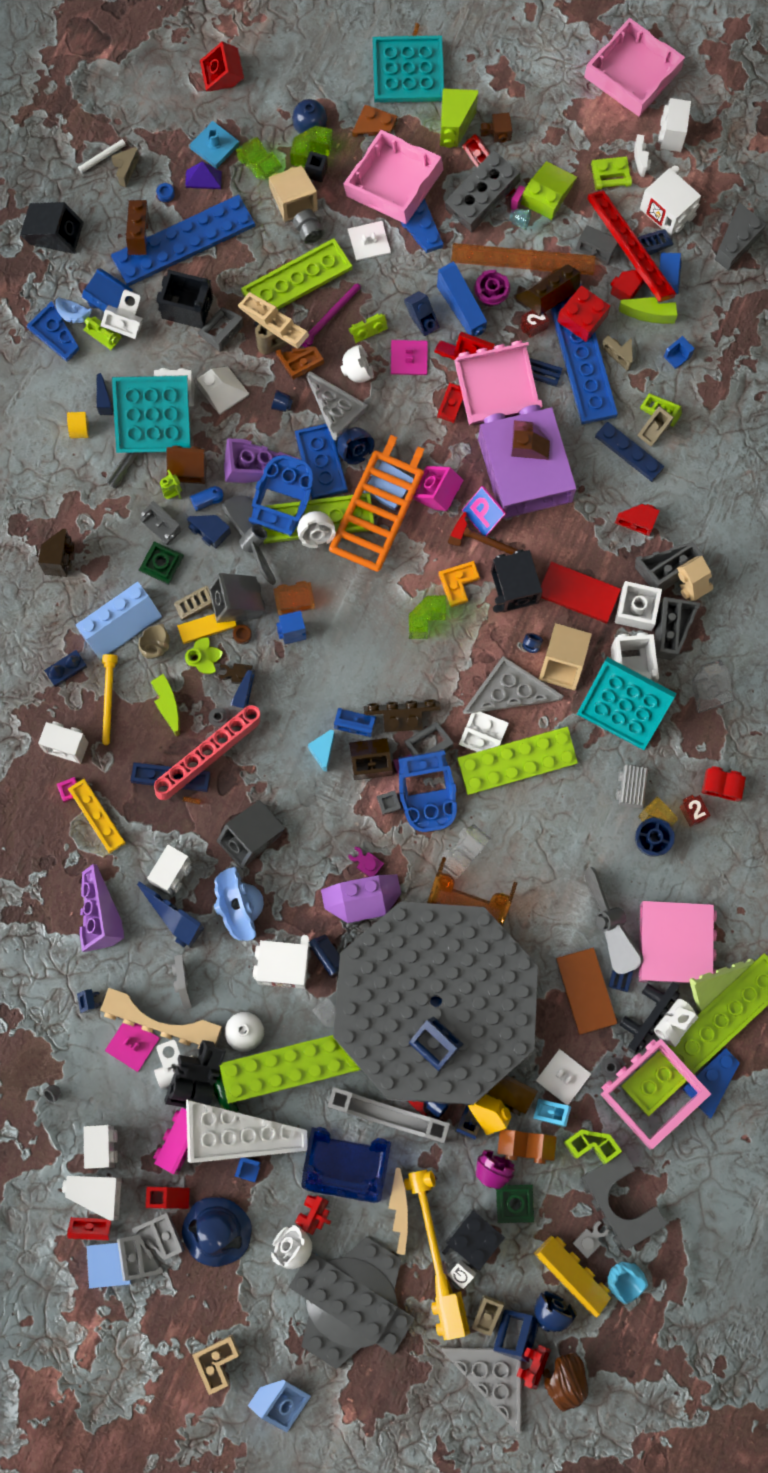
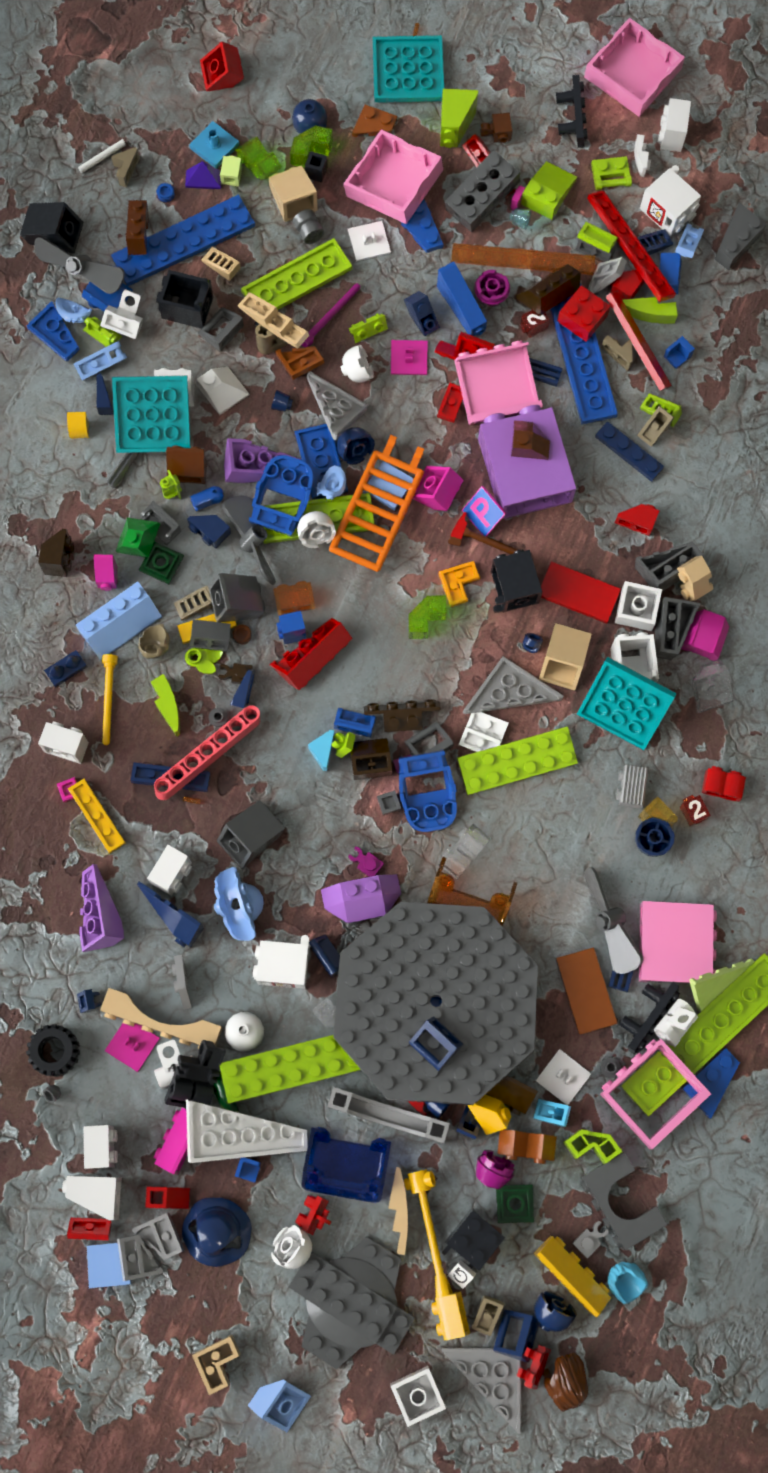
(36, 1046): none -> black tyre
(99, 361): none -> light blue plate
(104, 276): none -> dark grey piece
(105, 571): none -> dark pink slope
(137, 537): none -> green slope
(210, 635): none -> dark grey hinge
(231, 170): none -> yellowish green brick
(234, 264): none -> tan slope
(312, 654): none -> red wedge
(333, 483): none -> light blue hat
(344, 744): none -> lime tile
(417, 1396): none -> white brick
(580, 118): none -> black plate
(597, 237): none -> lime tile
(606, 273): none -> light grey wing
(638, 341): none -> red tile
(689, 241): none -> light blue plate
(706, 634): none -> dark pink slope

